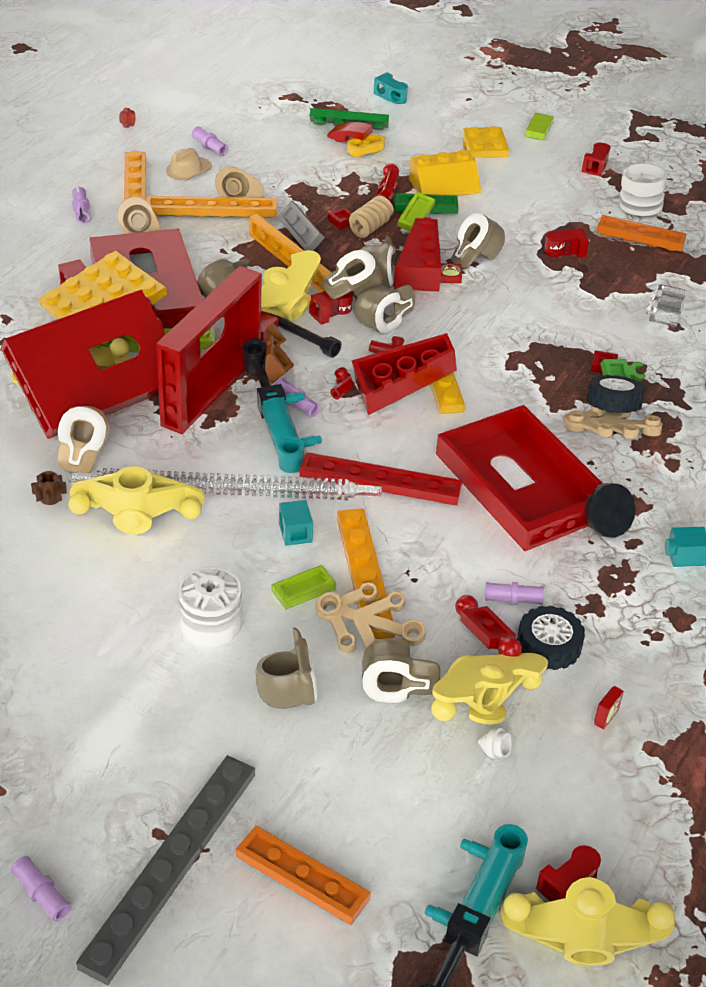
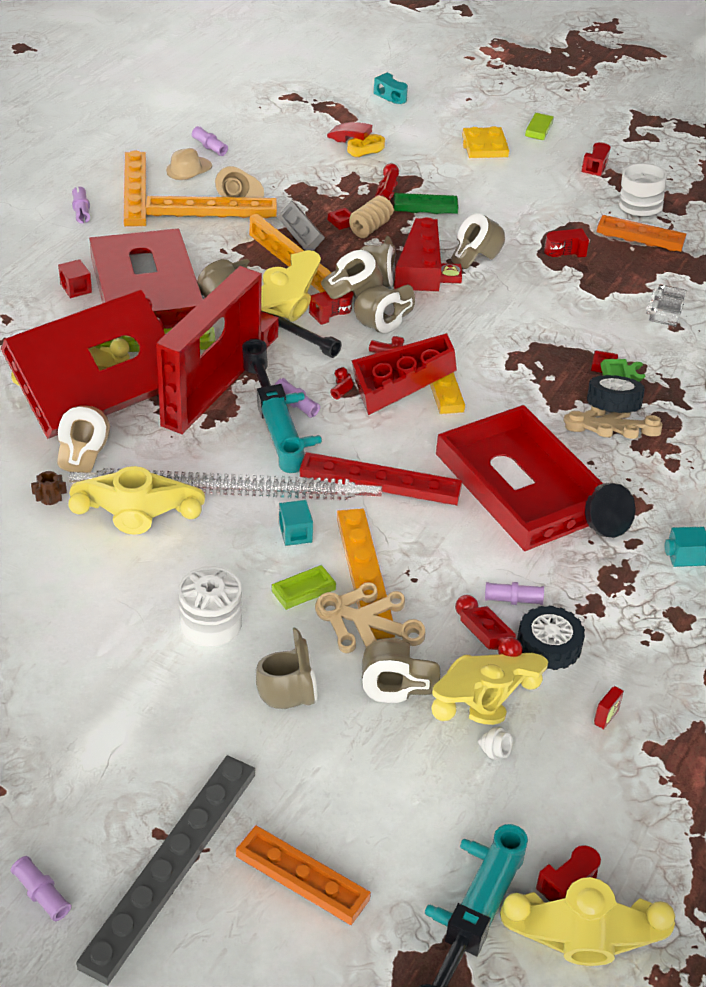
(100, 283): yellow plate -> none
(127, 117): clear red plate -> none
(137, 216): tan piece -> none
(276, 360): dark orange slope -> none
(337, 117): green plate -> none
(418, 207): lime tile -> none
(445, 174): yellow slope -> none

